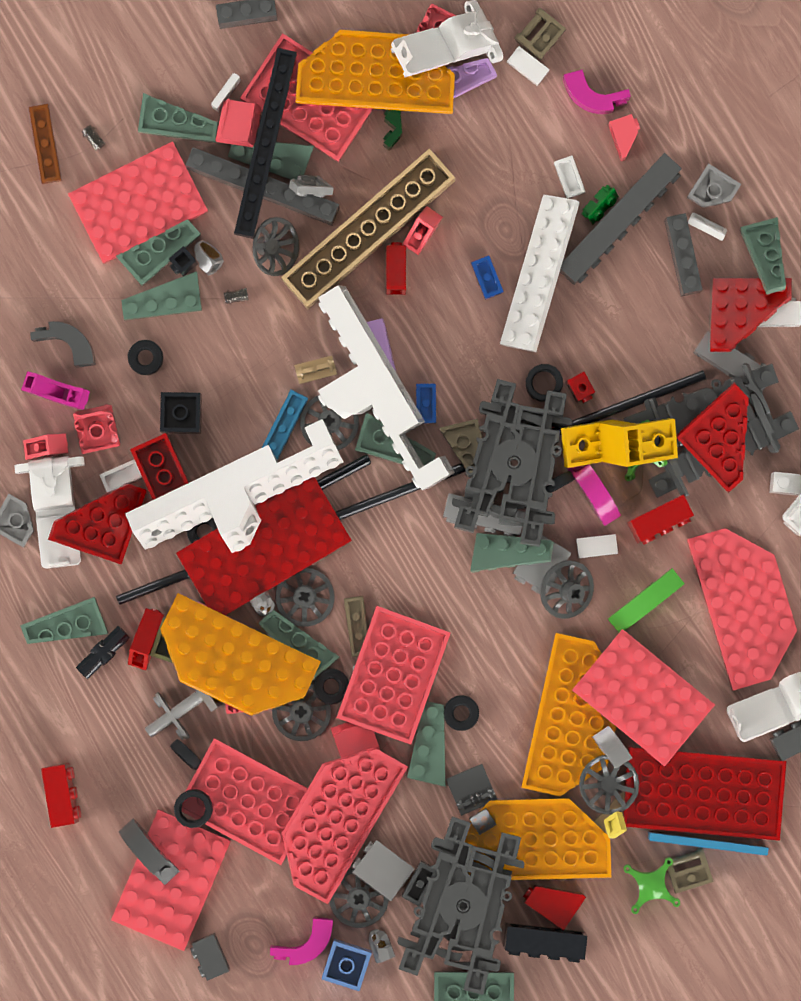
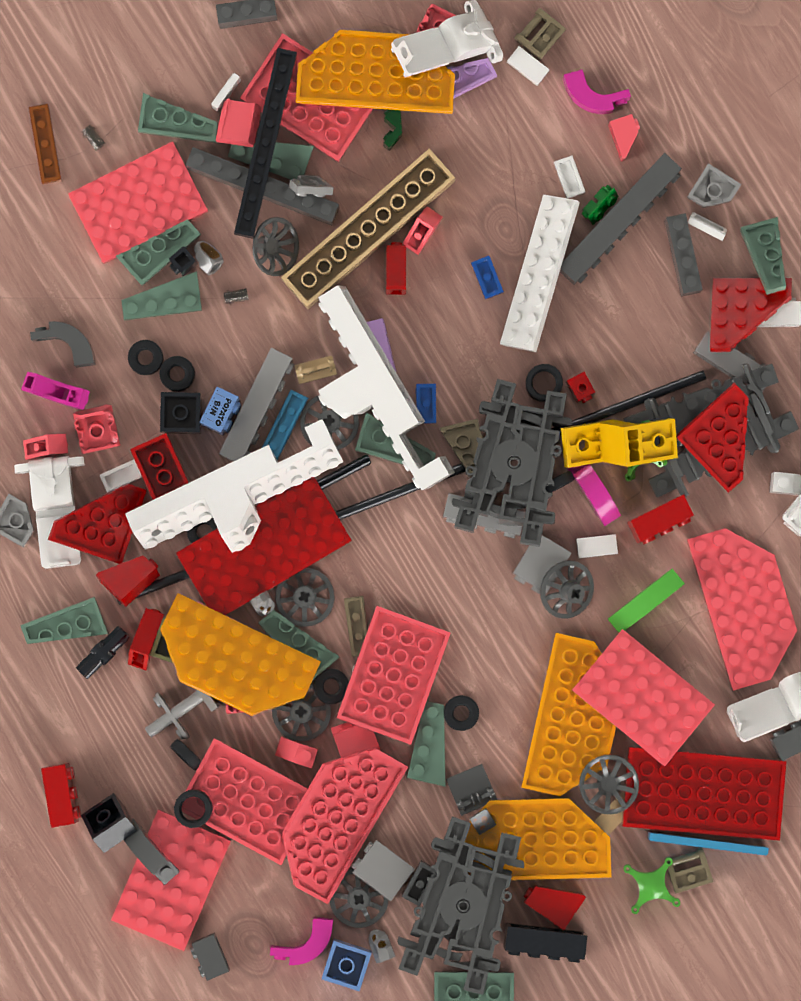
(108, 822): none -> black brick
(129, 578): none -> red slope
(181, 385): none -> black tyre
(220, 411): none -> medium blue brick
(258, 402): none -> light grey brick
(296, 752): none -> coral slope
(506, 551): sand green wing -> none
(612, 747): light grey slope -> none
(615, 825): light yellow plate -> none

